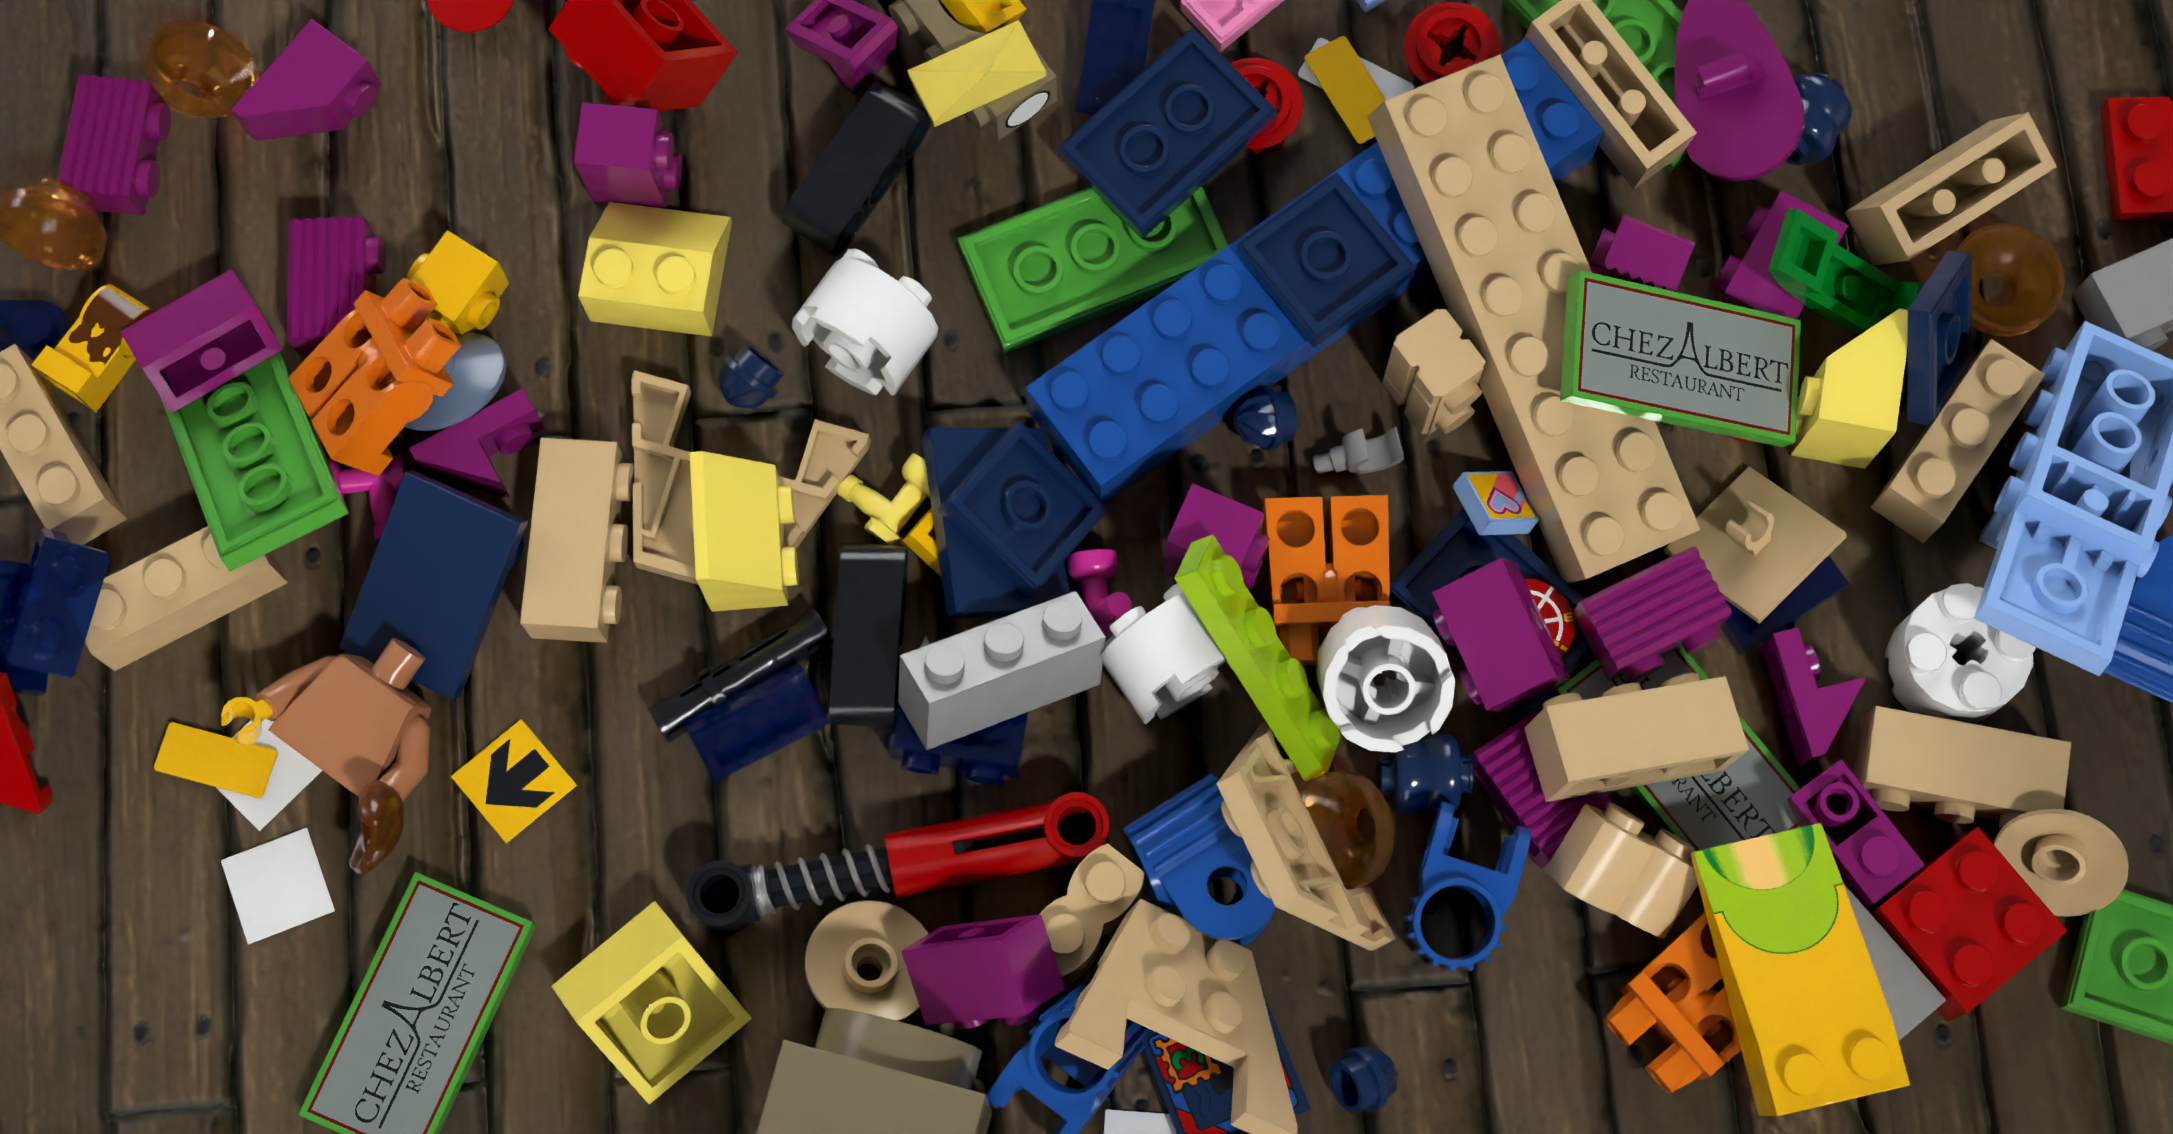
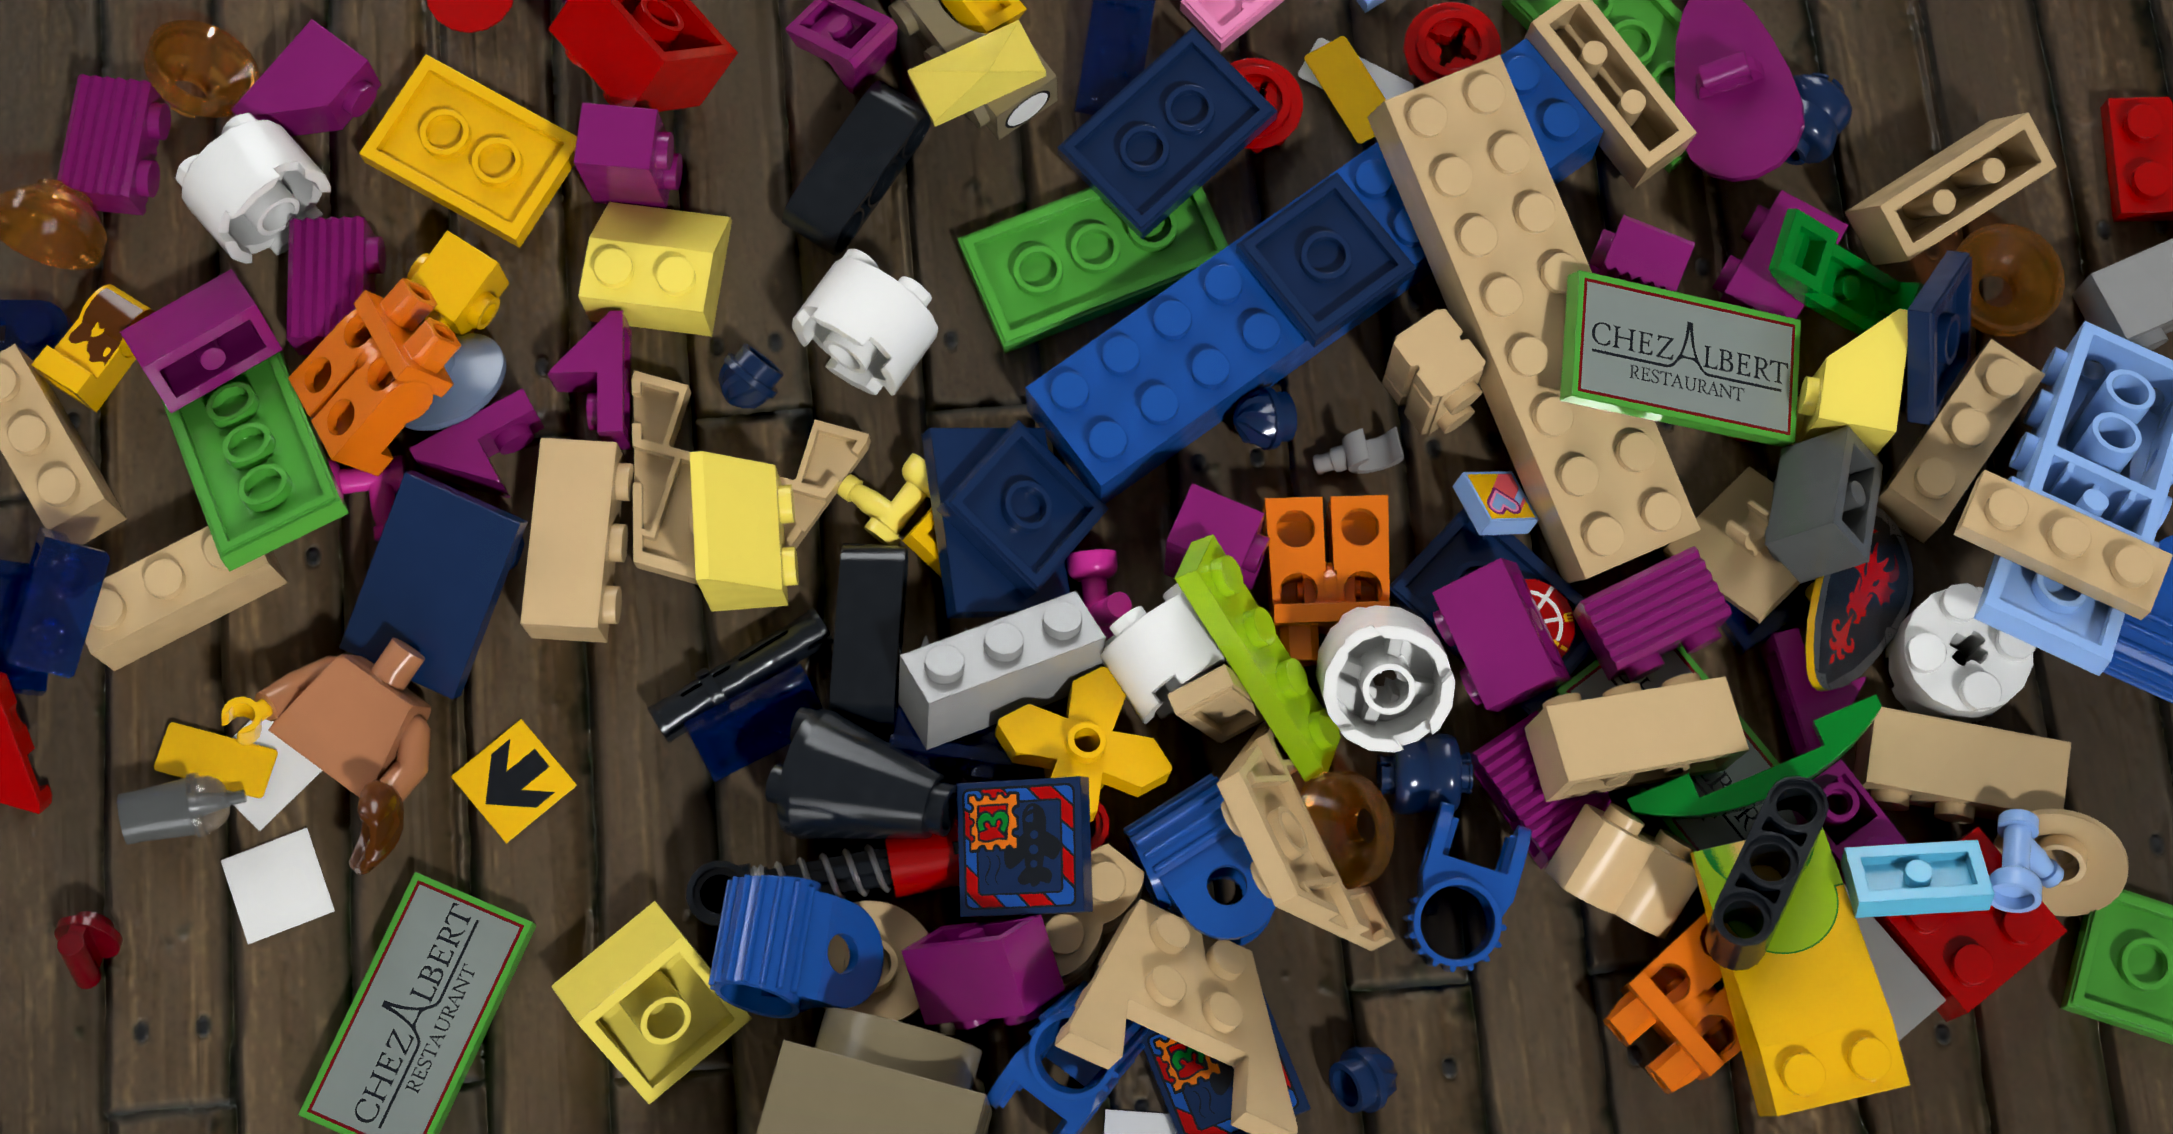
(84, 943): none -> dark red plate
(176, 809): none -> dark grey piece
(251, 186): none -> white brick
(471, 150): none -> yellow plate
(602, 365): none -> magenta slope
(776, 948): none -> blue piece
(855, 785): none -> black cone
(1024, 847): none -> tile
(1085, 741): none -> yellow plant
(1216, 705): none -> tan tile
(1772, 844): none -> black beam
(1824, 505): none -> dark grey brick
(1836, 734): none -> green slope
(1858, 610): none -> shield
(1917, 878): none -> medium azure plate
(2024, 864): none -> light blue piece
(2063, 545): none -> tan plate

